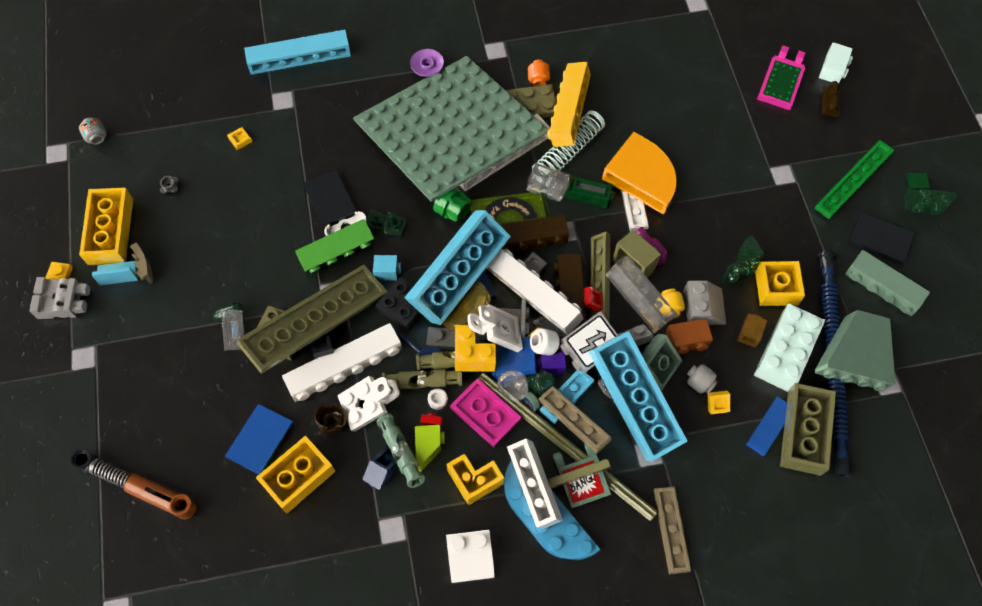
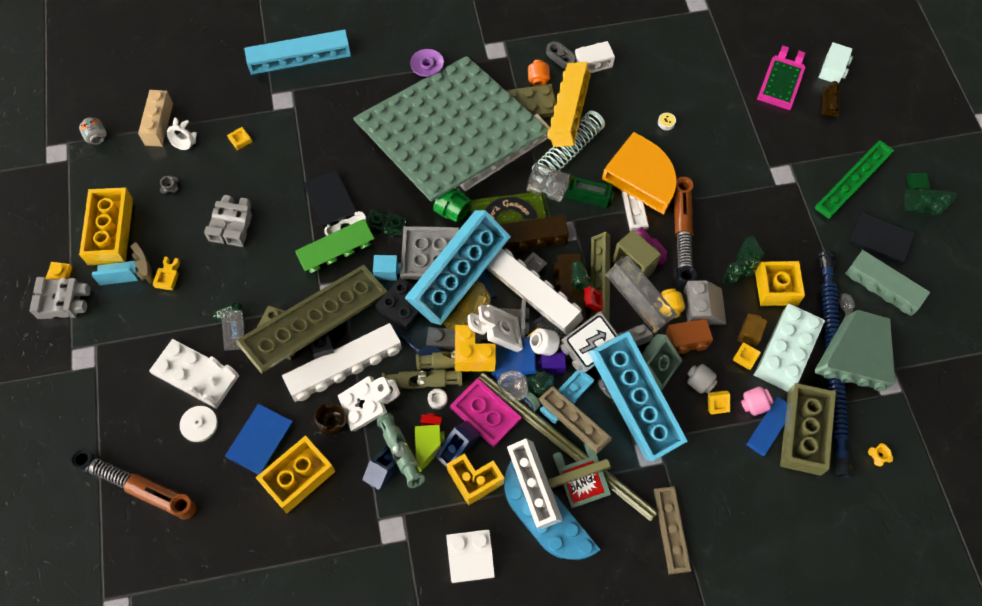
(155, 118): none -> tan brick
(167, 276): none -> yellow plate
(184, 139): none -> white piece
(194, 373): none -> white hinge
(198, 424): none -> white piece
(229, 221): none -> light grey hips
(422, 247): none -> light grey plate
(458, 442): none -> dark blue slope
(562, 54): none -> dark grey plate
(580, 277): none -> clear green cone
(597, 56): none -> white brick
(666, 121): none -> tile
(684, 231): none -> piece
(746, 356): none -> yellow plate
(757, 401): none -> bright pink head
(846, 303): none -> clear piece
(886, 454): none -> yellow plate

